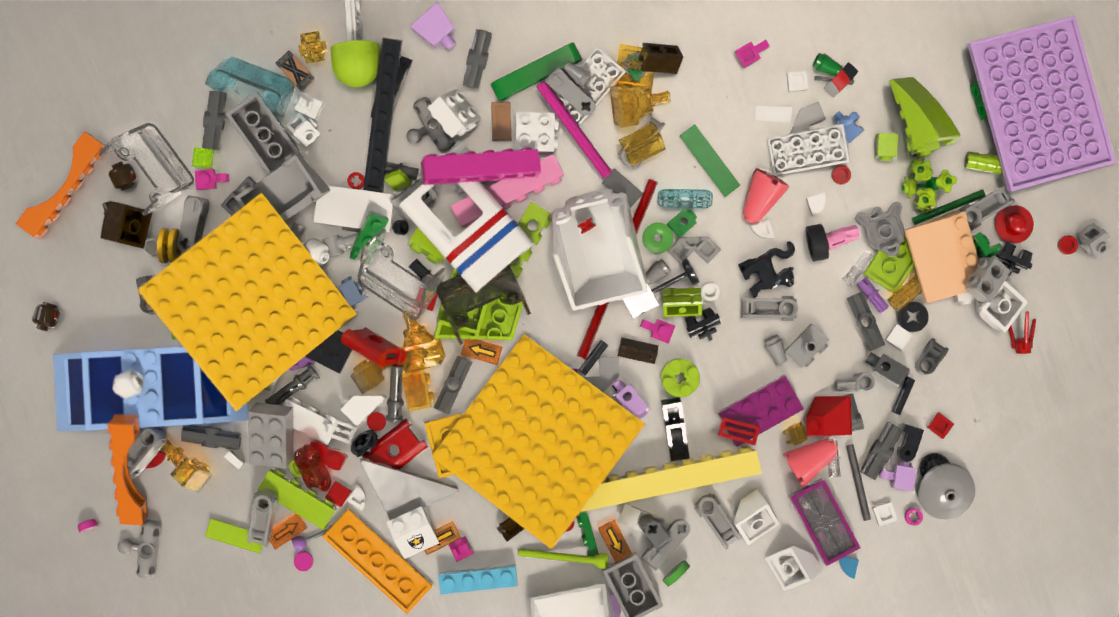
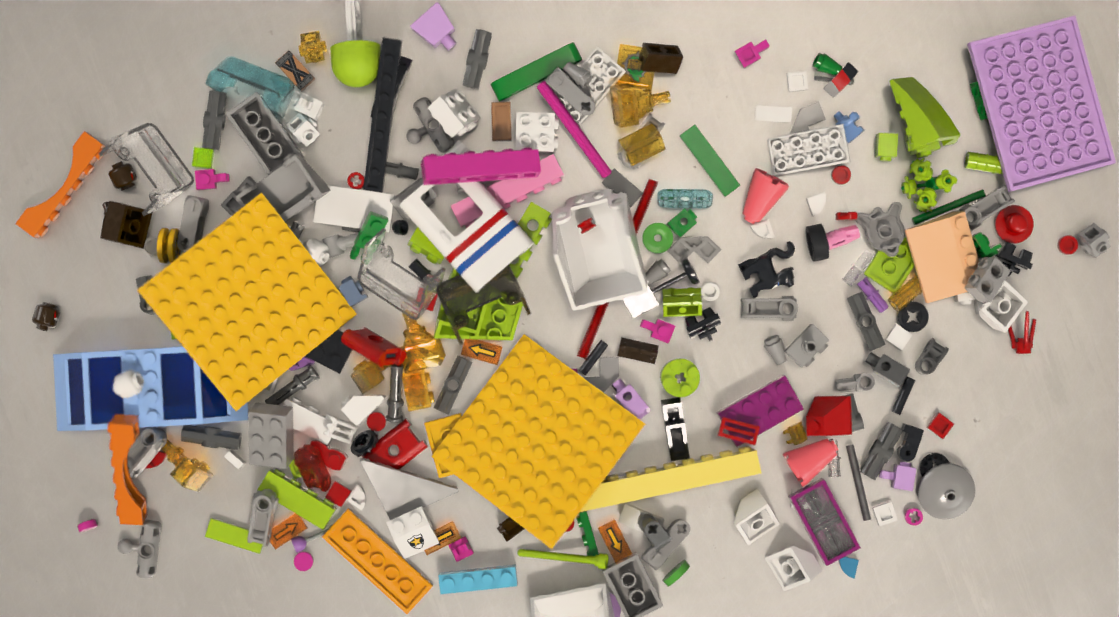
(398, 180): lime tile -> none
(717, 520): light grey piece -> none
(846, 216): none -> red tile

